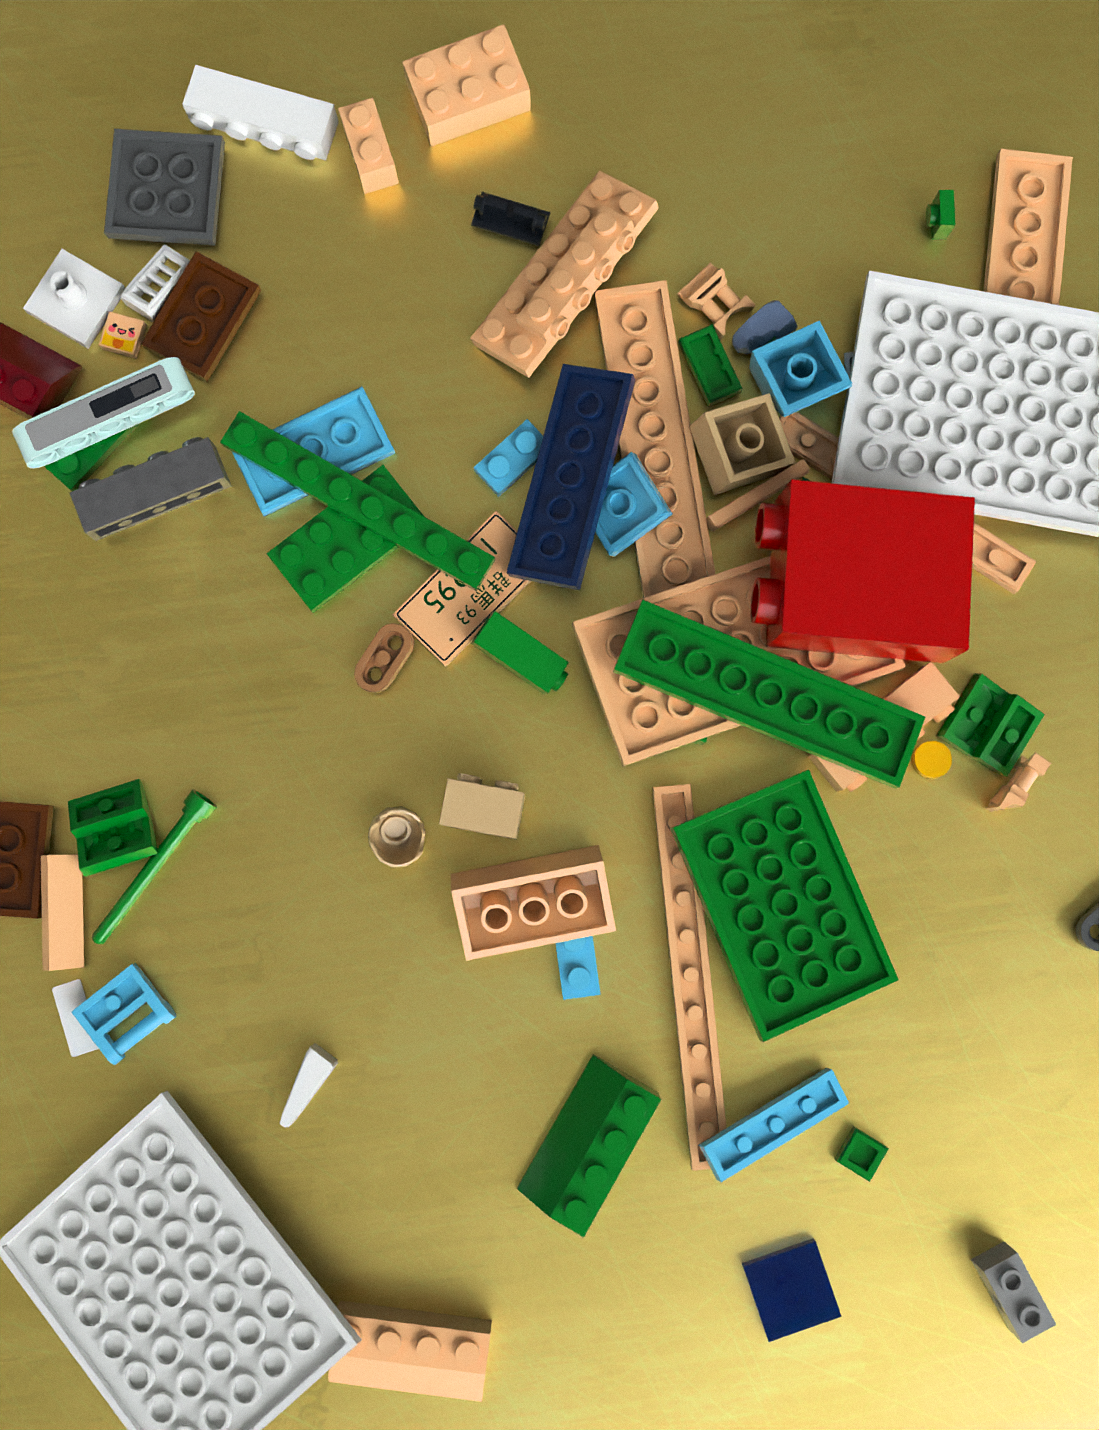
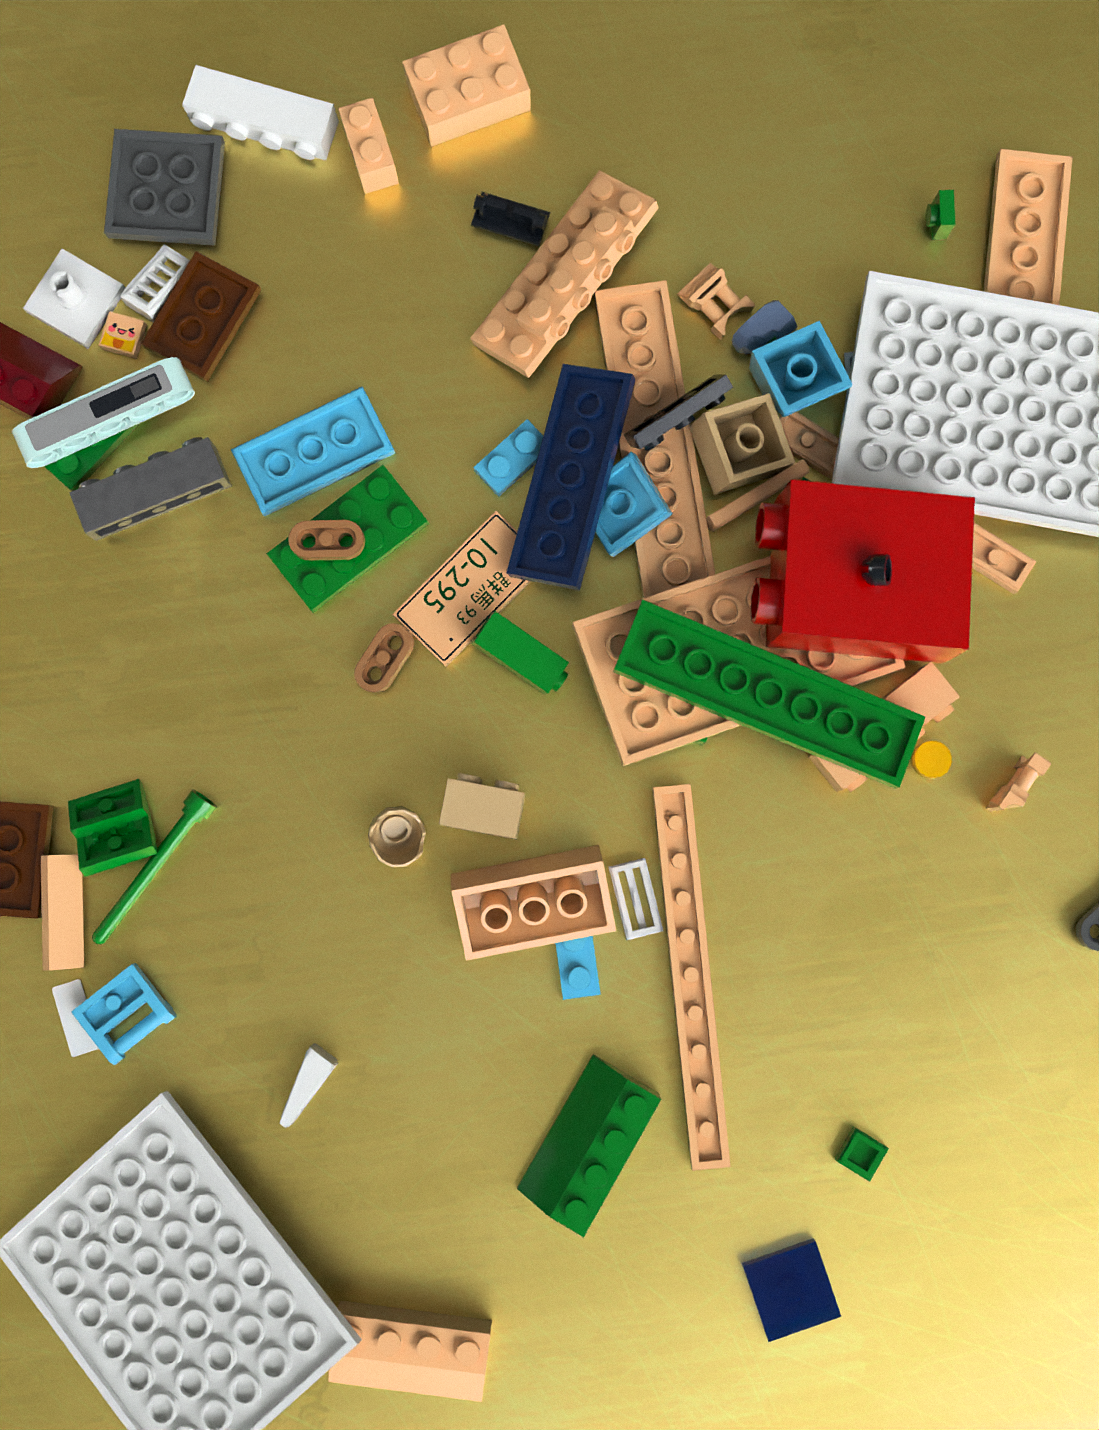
(328, 537): none -> medium nougat plate
(358, 501): green plate -> none
(643, 929): none -> white tile
(679, 413): none -> black plate
(710, 365): green plate -> none
(773, 1124): medium azure plate -> none
(784, 905): green plate -> none
(879, 570): none -> black hinge
(990, 724): green slope -> none
(1013, 1292): light grey brick -> none

